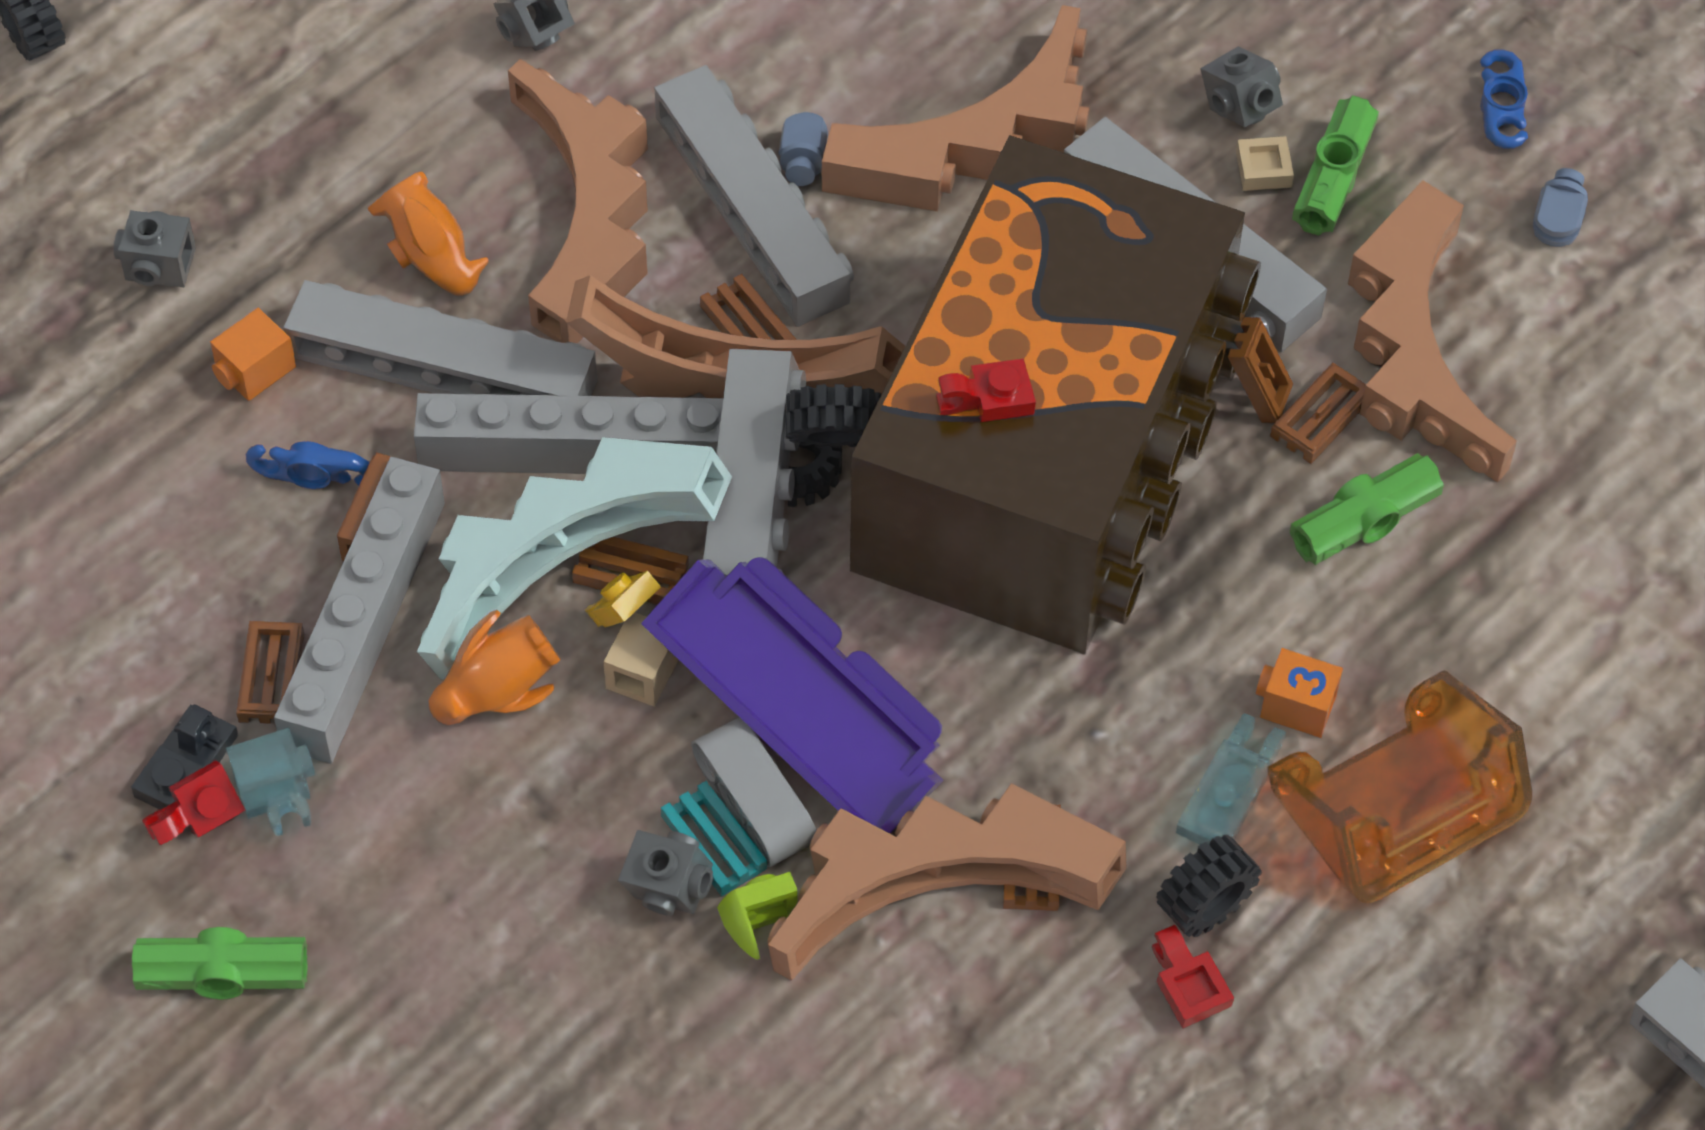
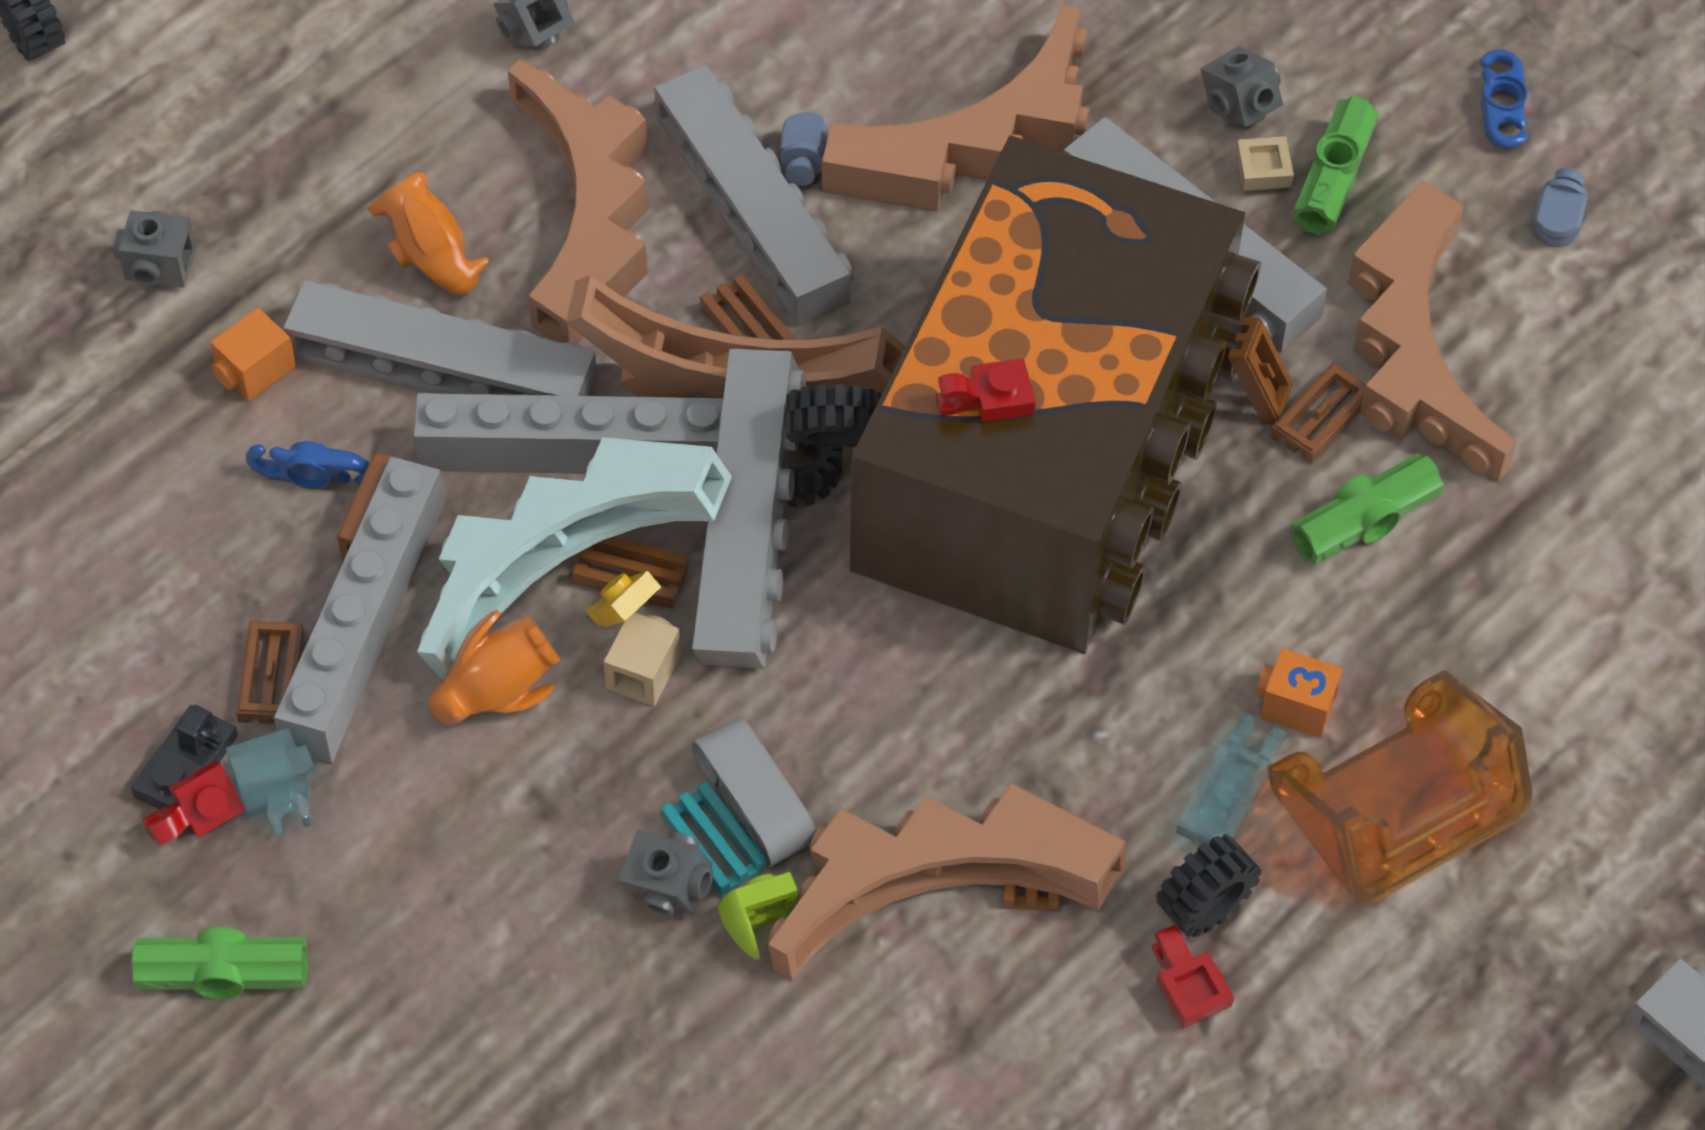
(780, 671): dark purple slope -> none

